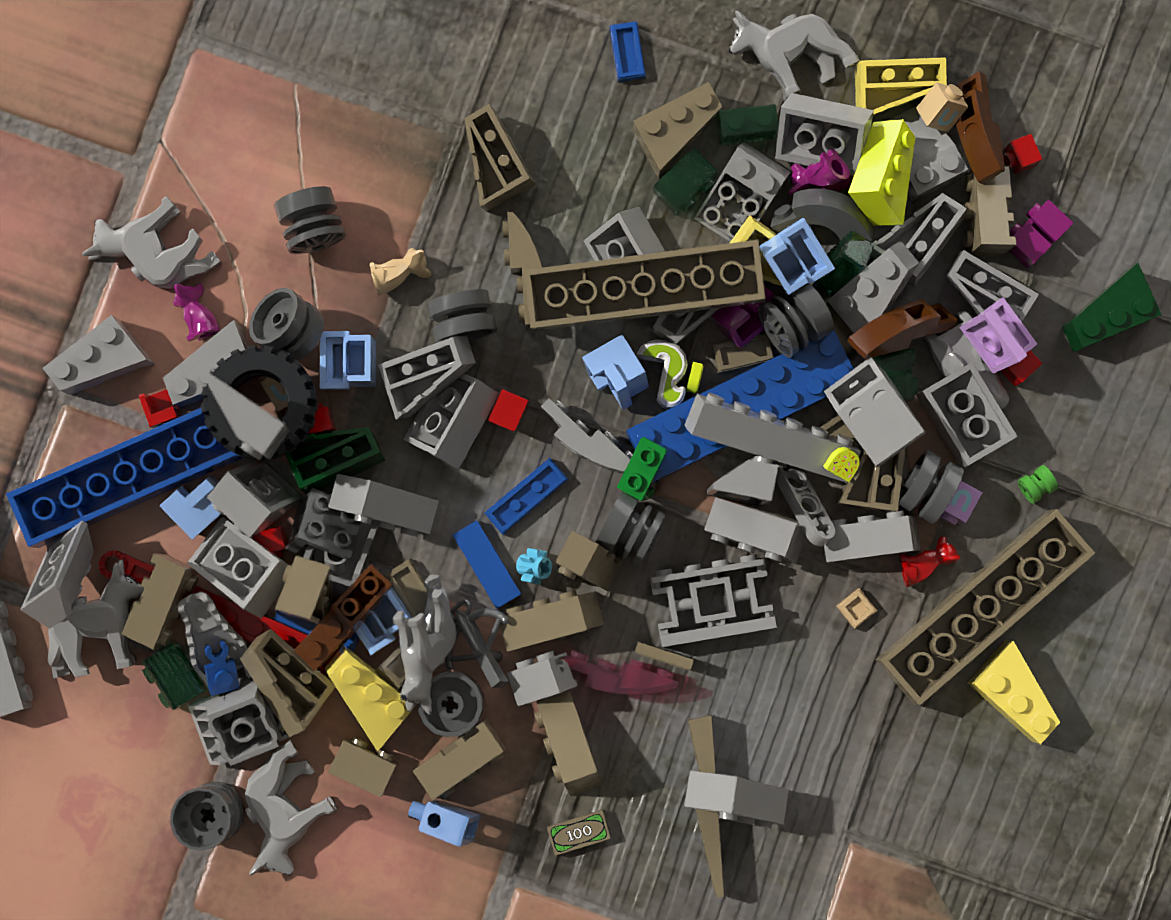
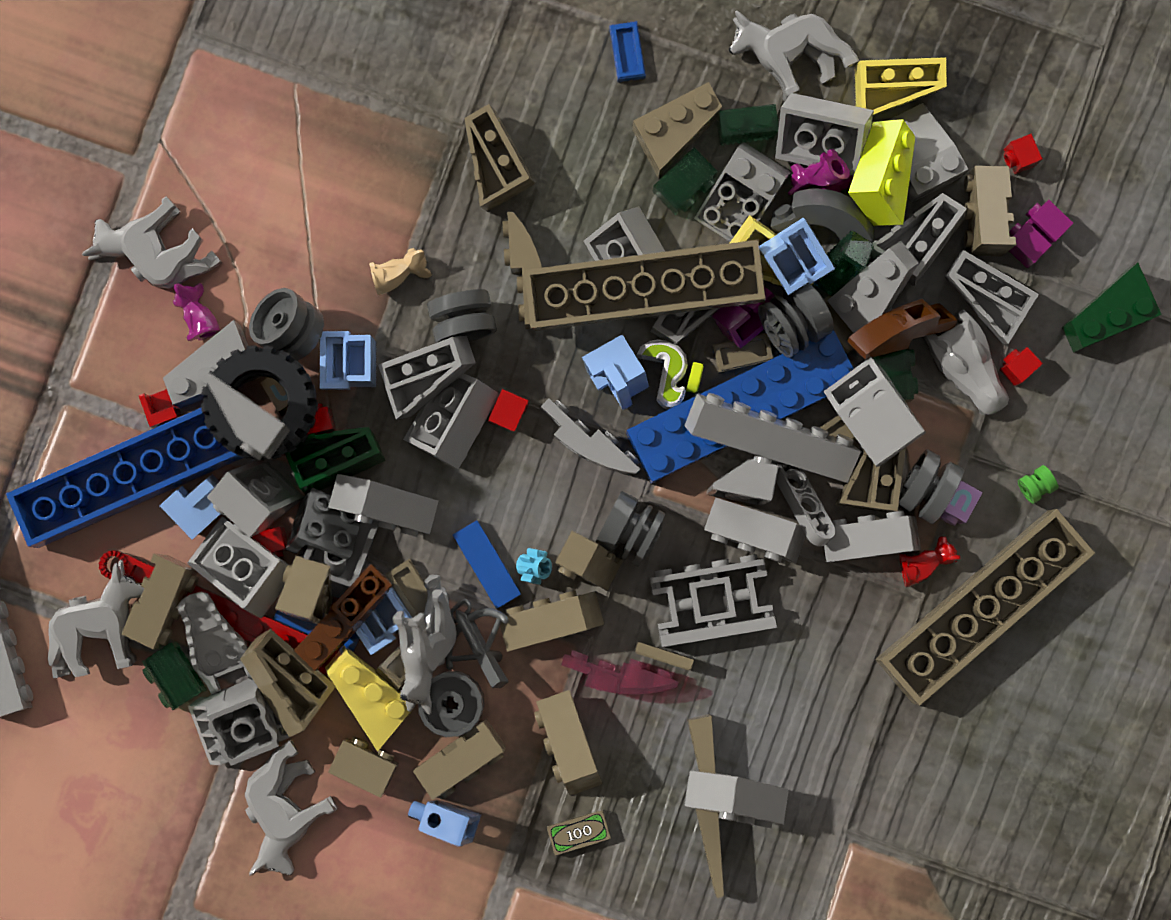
(60, 577): light grey slope -> none
(97, 357): light grey wedge -> none
(191, 814): dark grey wheel -> none
(222, 672): blue plate -> none
(309, 220): dark grey wheel -> none
(526, 496): blue tile -> none
(540, 679): light grey hinge -> none
(642, 469): green bracket -> none
(843, 463): neon yellow tile -> none
(856, 608): tan tile -> none
(942, 106): tan brick -> none
(966, 415): light grey slope -> none
(978, 132): reddish brown slope -> none
(998, 336): lavender bracket -> none
(1015, 693): light yellow wedge -> none

